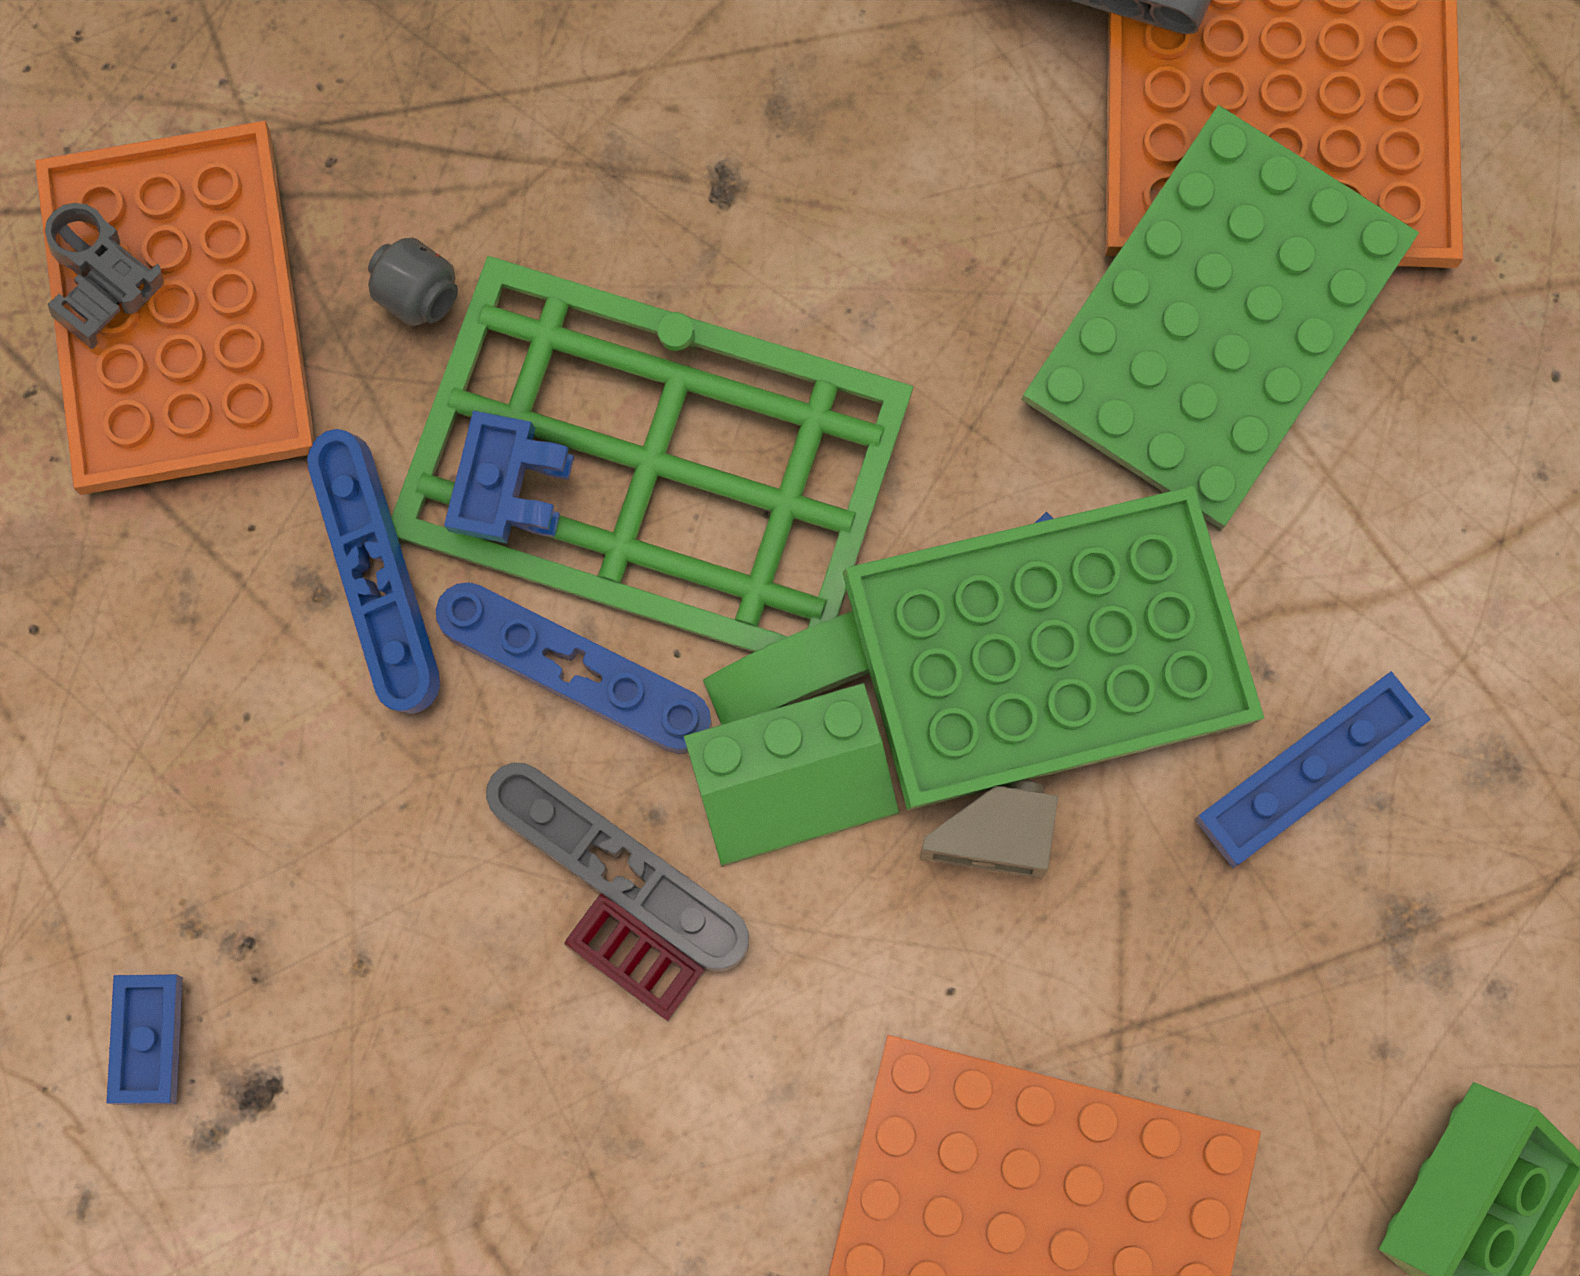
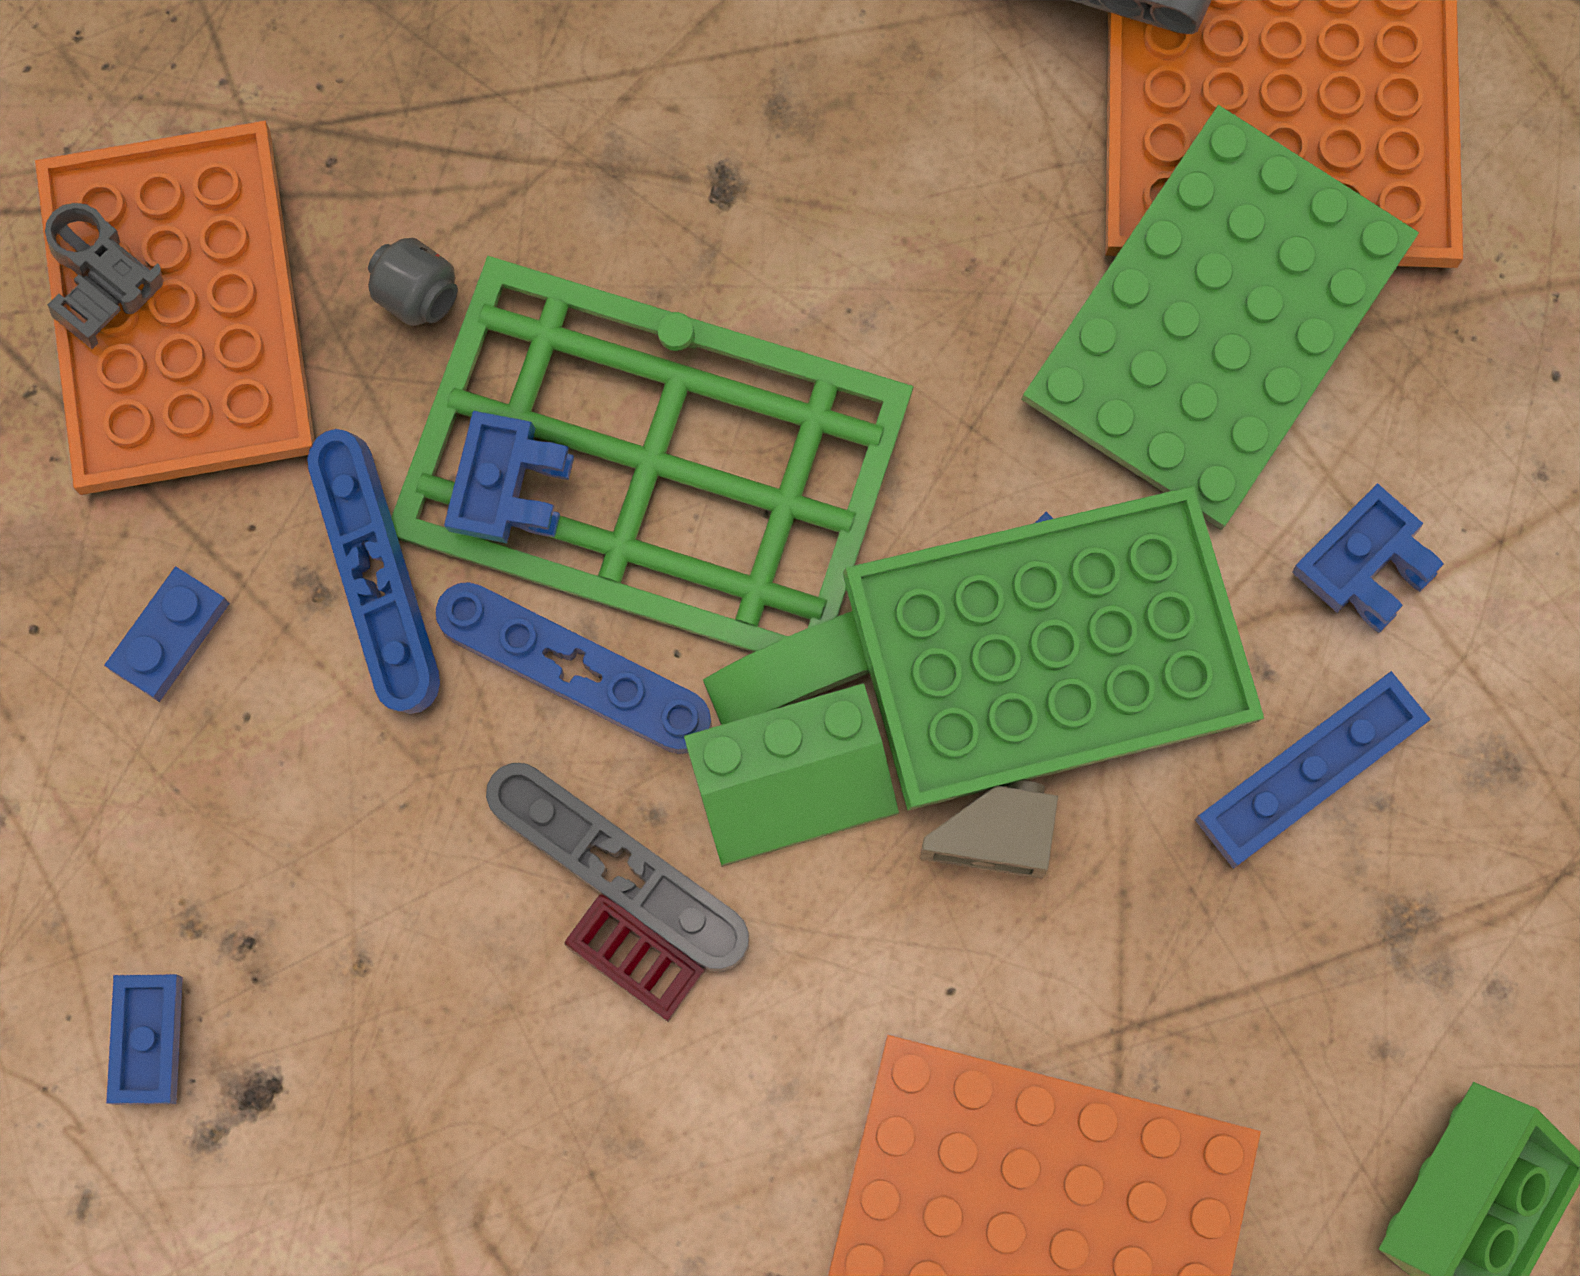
(167, 634): none -> blue plate
(1358, 548): none -> blue plate

